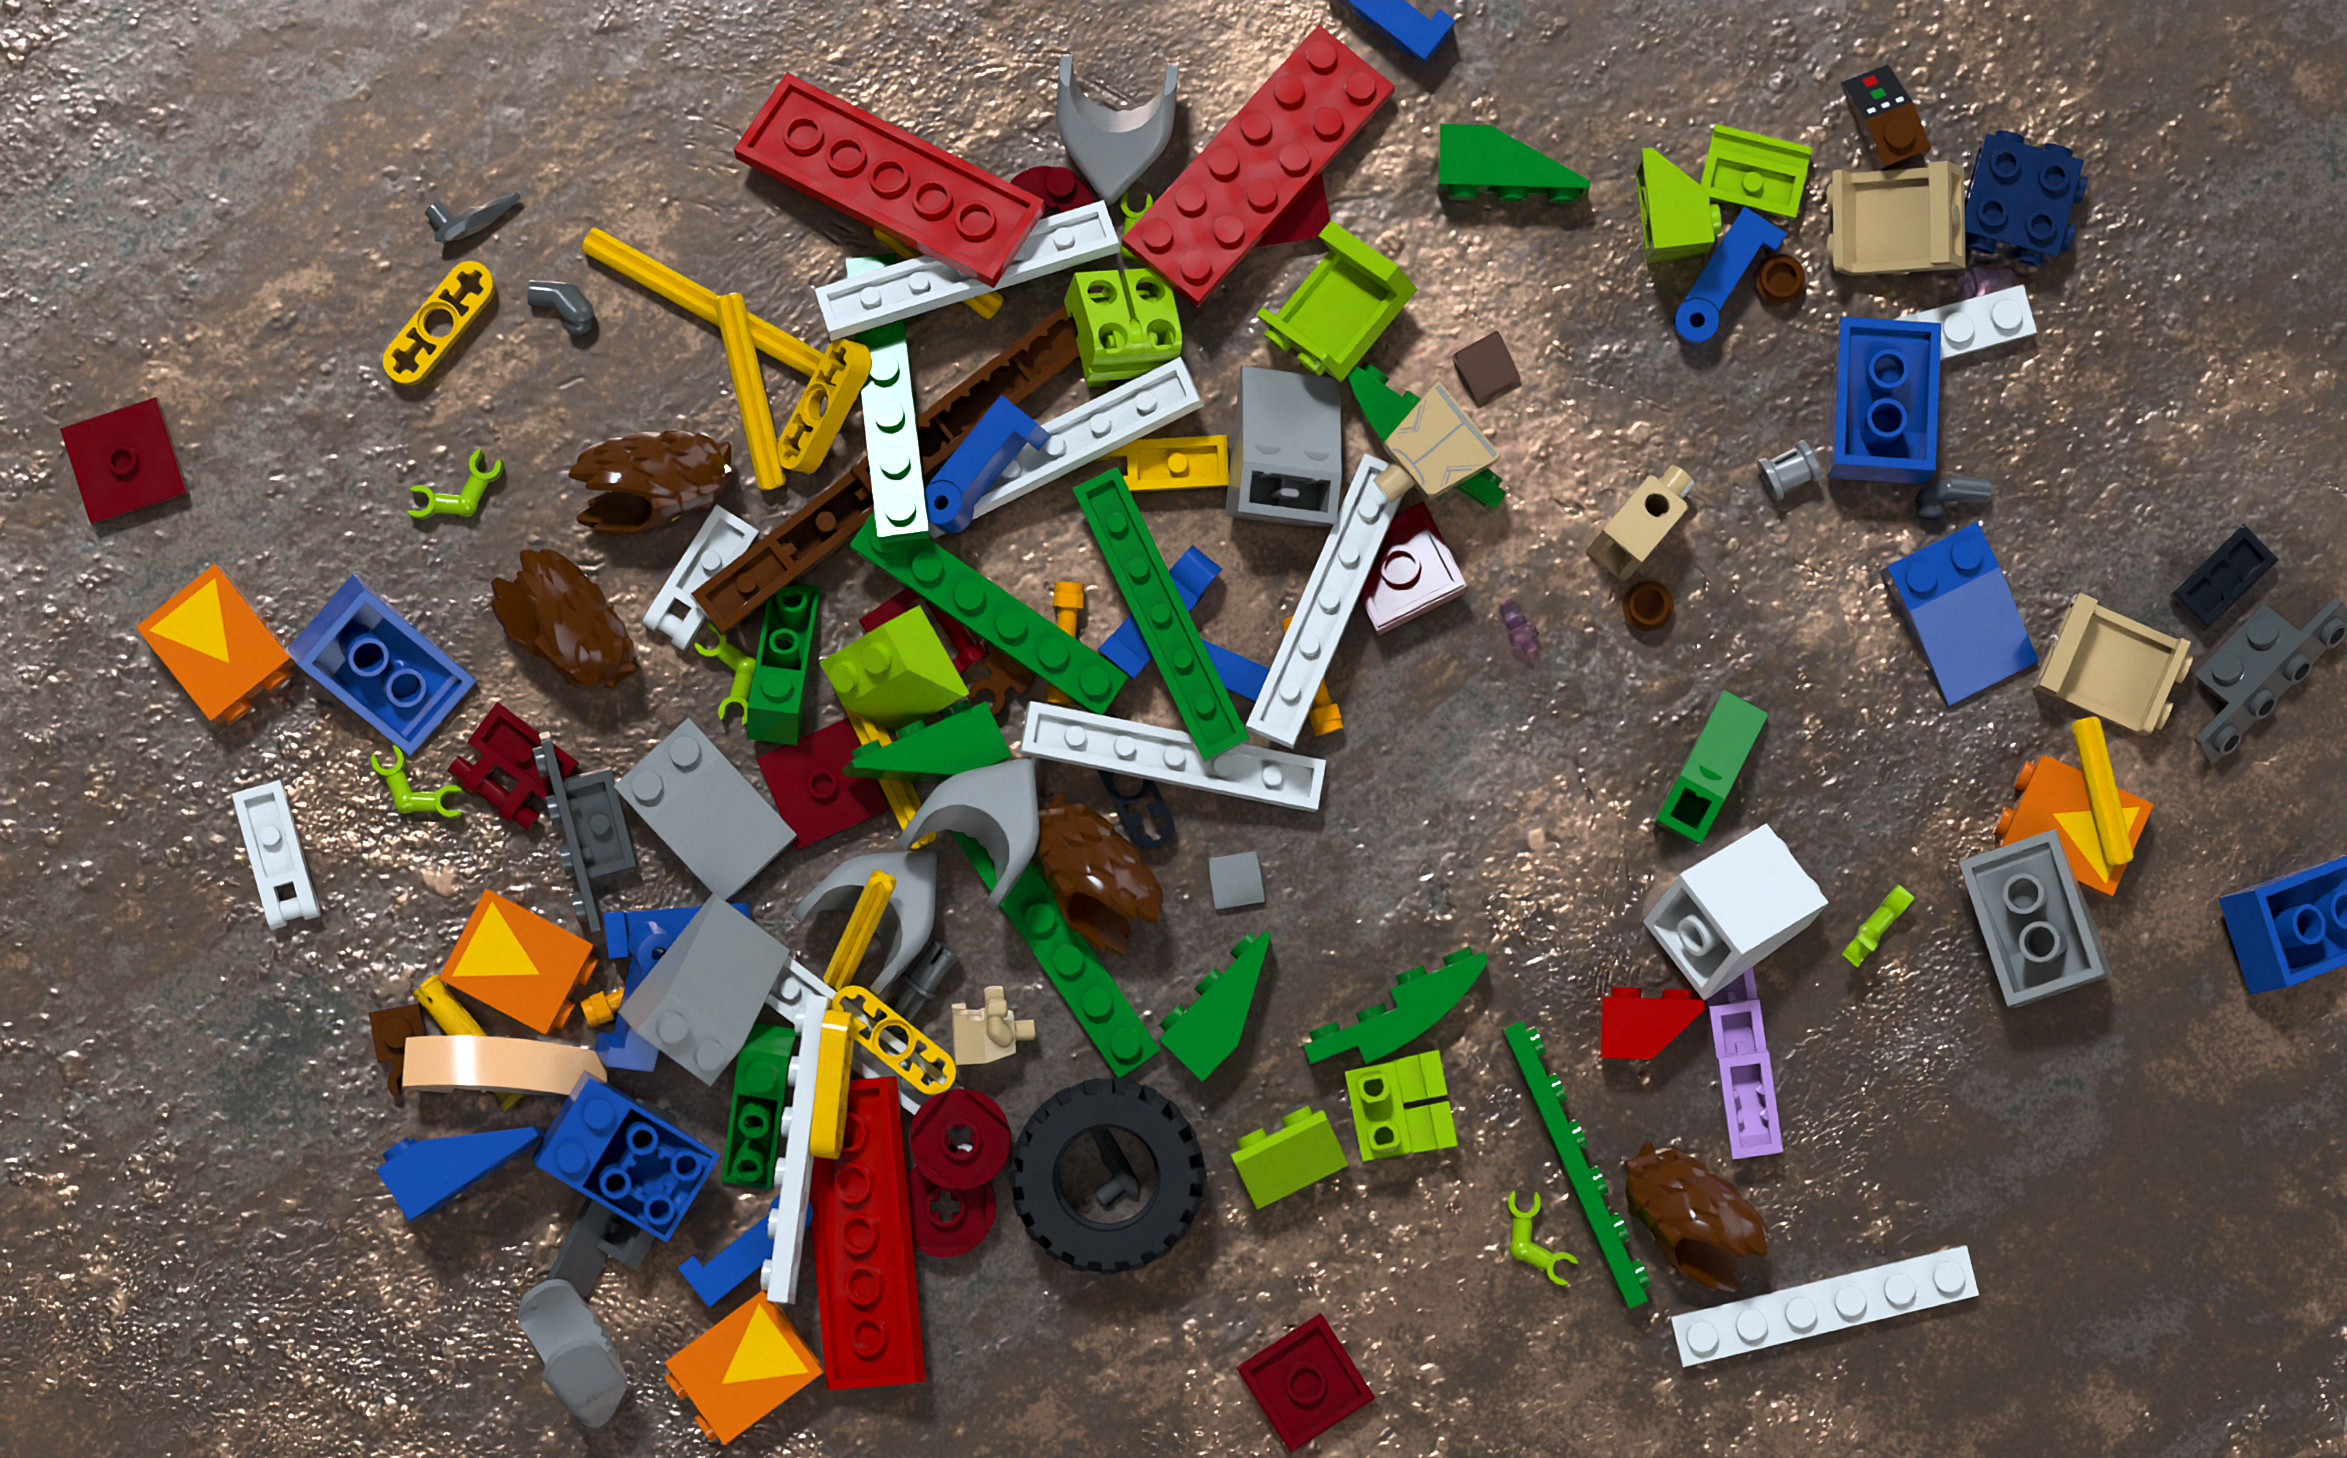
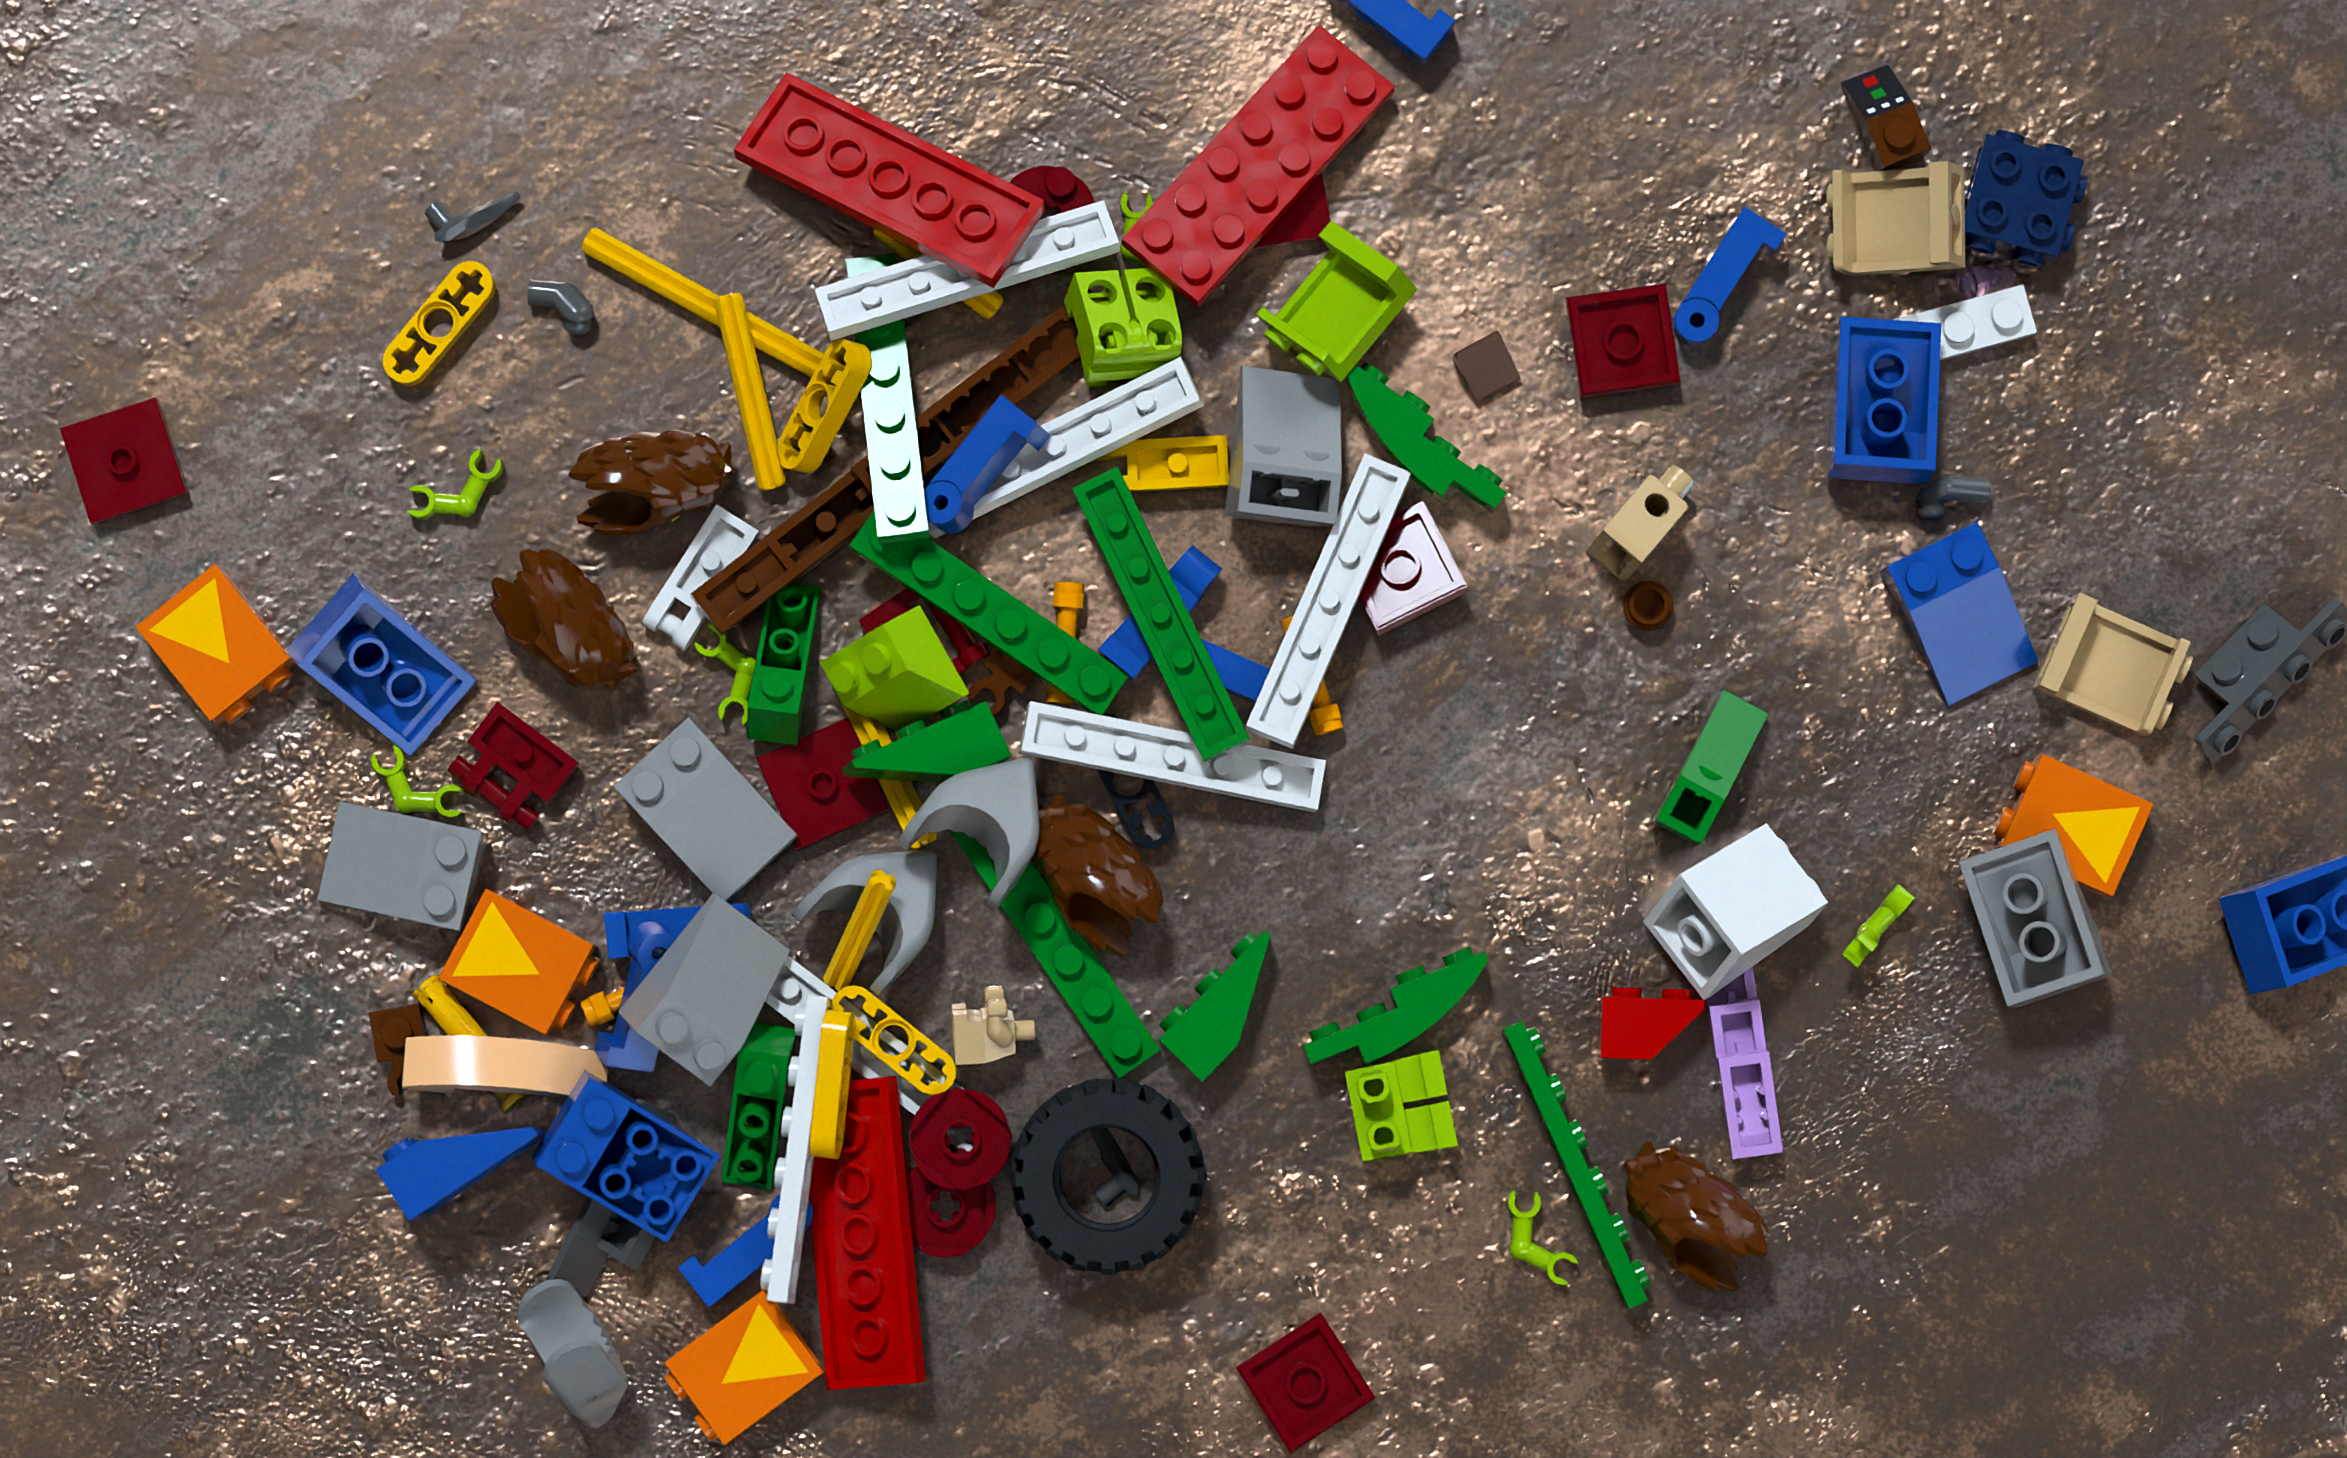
(275, 852): white plate -> none
(402, 866): none -> light grey slope
(592, 825): dark grey bracket -> none
(921, 983): dark grey axle -> none
(1110, 144): light grey animal -> none
(1236, 880): light grey slope -> none
(1288, 1158): lime slope -> none
(1434, 449): tan torso -> none
(1490, 161): green slope -> none
(1520, 630): clear purple piece -> none
(1622, 340): none -> dark red plate
(1673, 210): lime slope -> none
(1755, 171): lime plate -> none
(1779, 279): reddish brown plate -> none
(1789, 470): light grey bush -> none
(1824, 1306): white plate -> none
(2102, 791): yellow axle -> none
(2224, 577): black plate -> none

